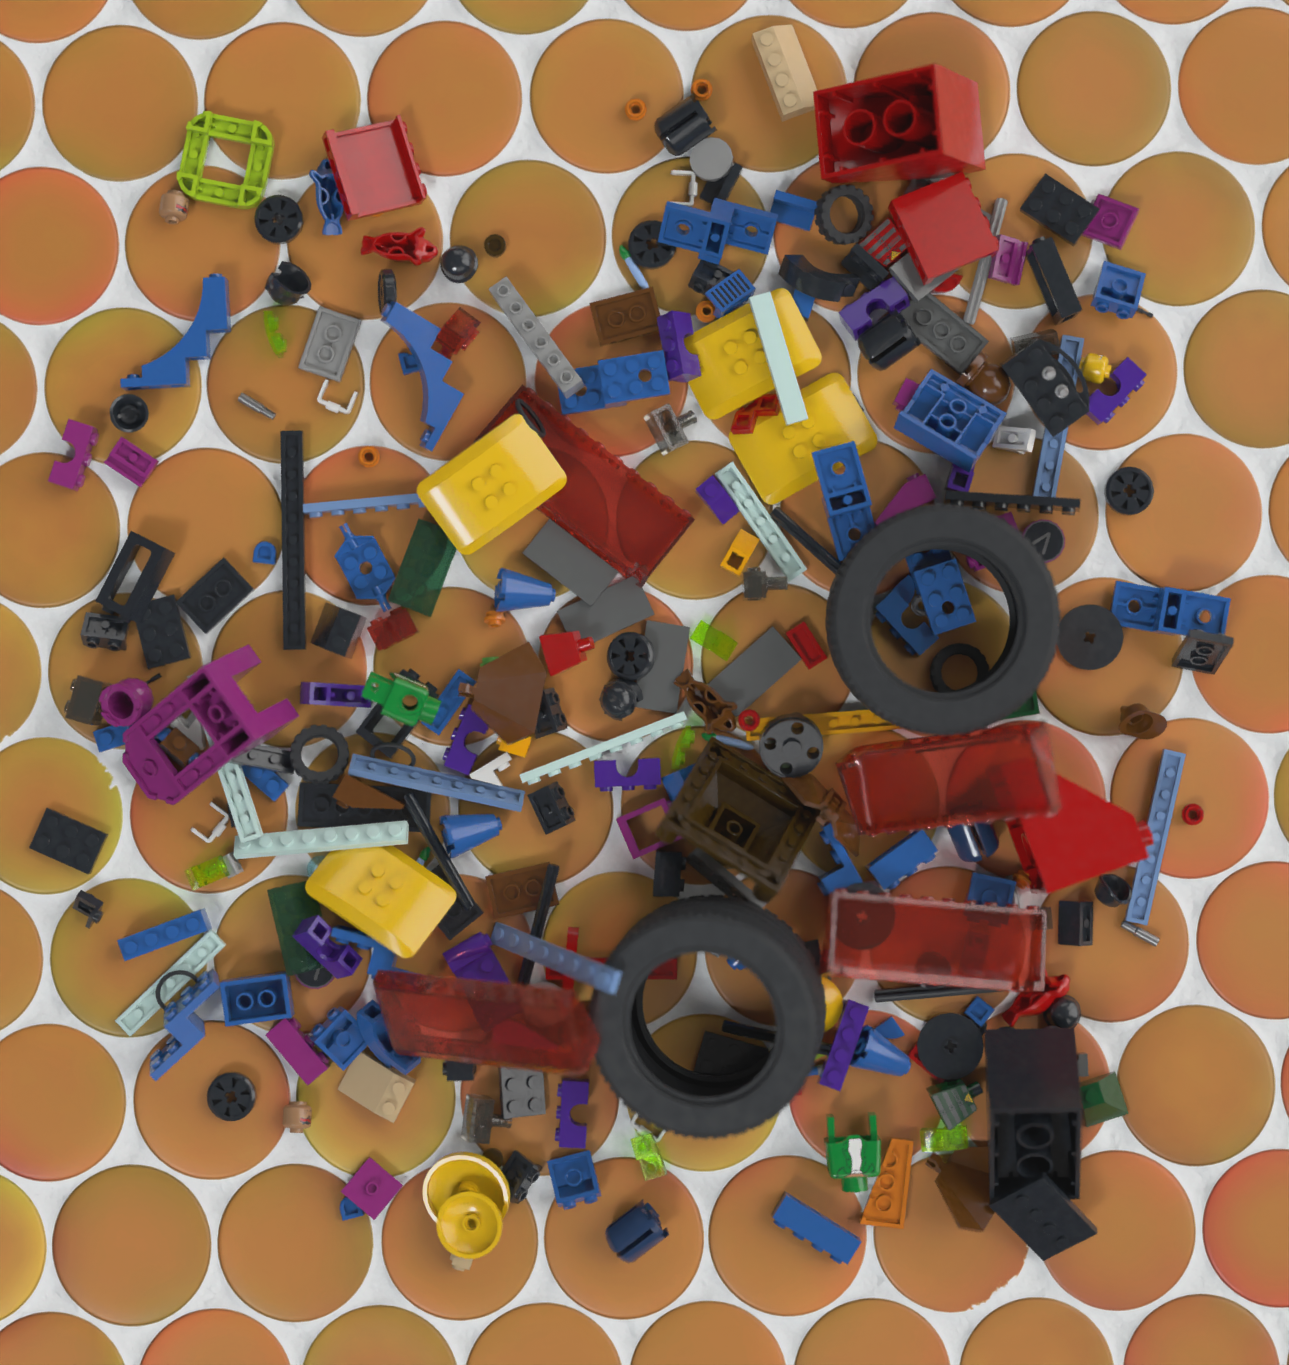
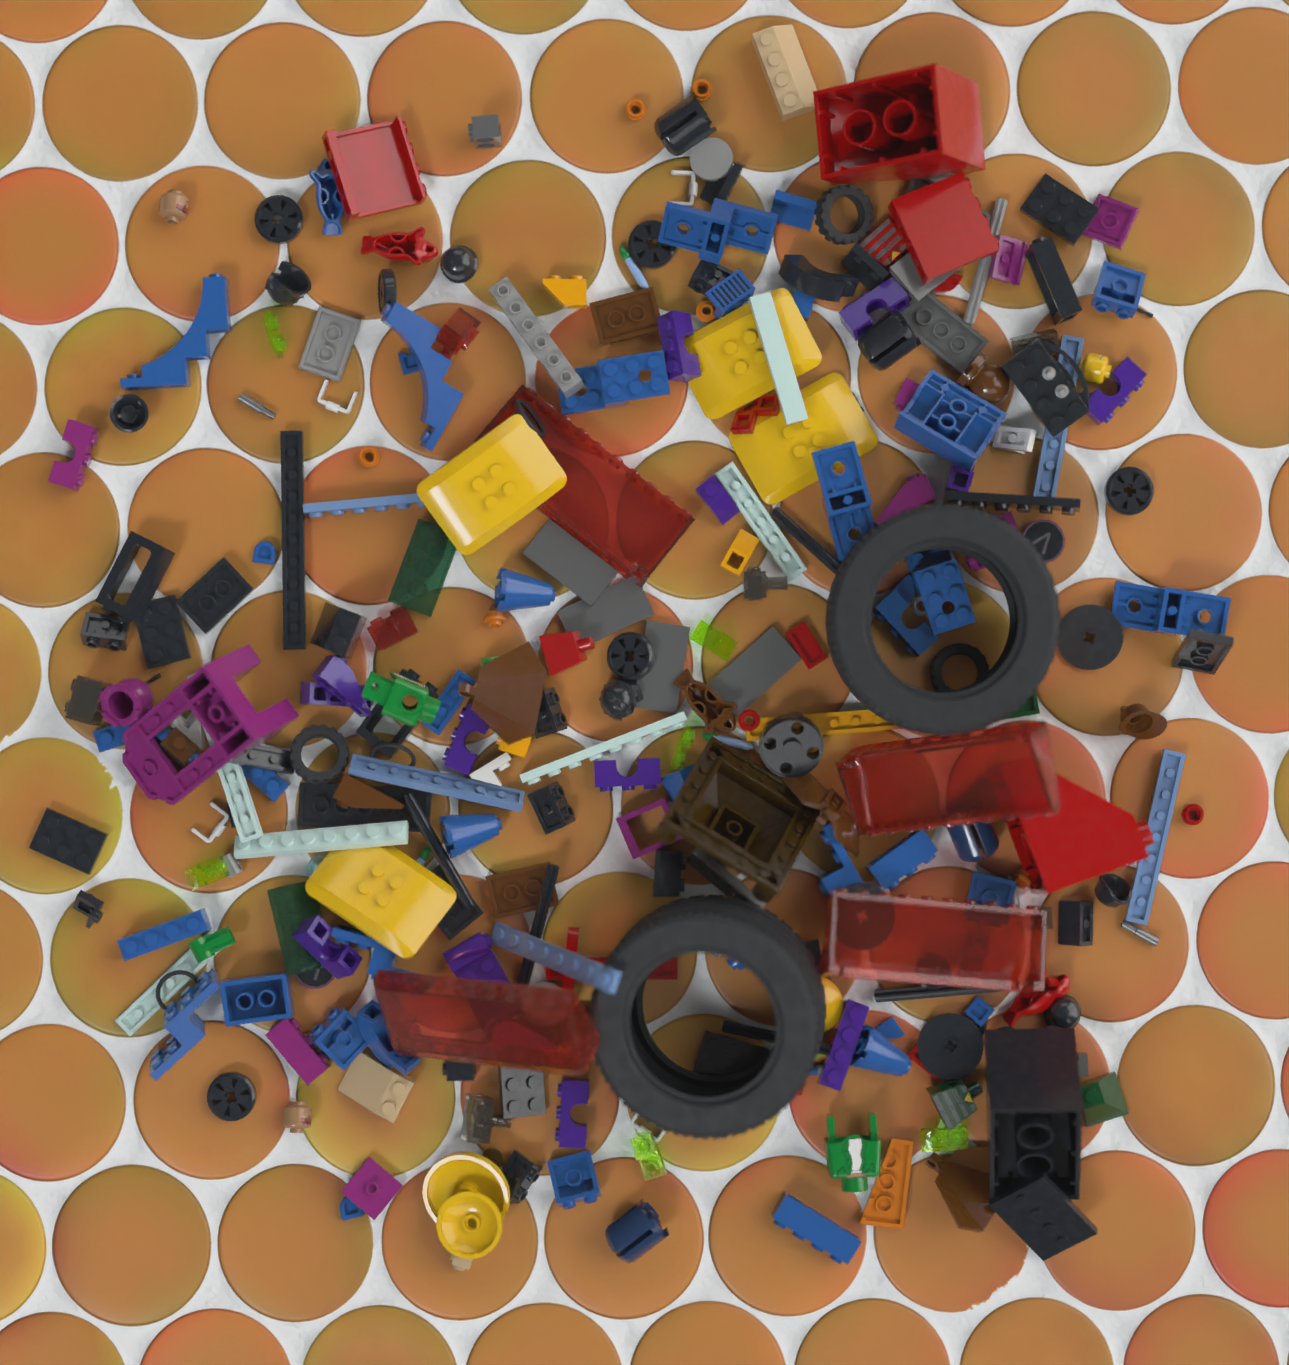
(131, 462): magenta plate -> none
(208, 945): none -> green piece
(232, 129): lime plate -> none
(341, 682): none -> dark purple slope
(352, 555): blue plate -> none
(485, 131): none -> dark grey brick
(495, 245): dark brown tile -> none
(568, 292): none -> light orange slope
(668, 428): clear smoke brick -> none

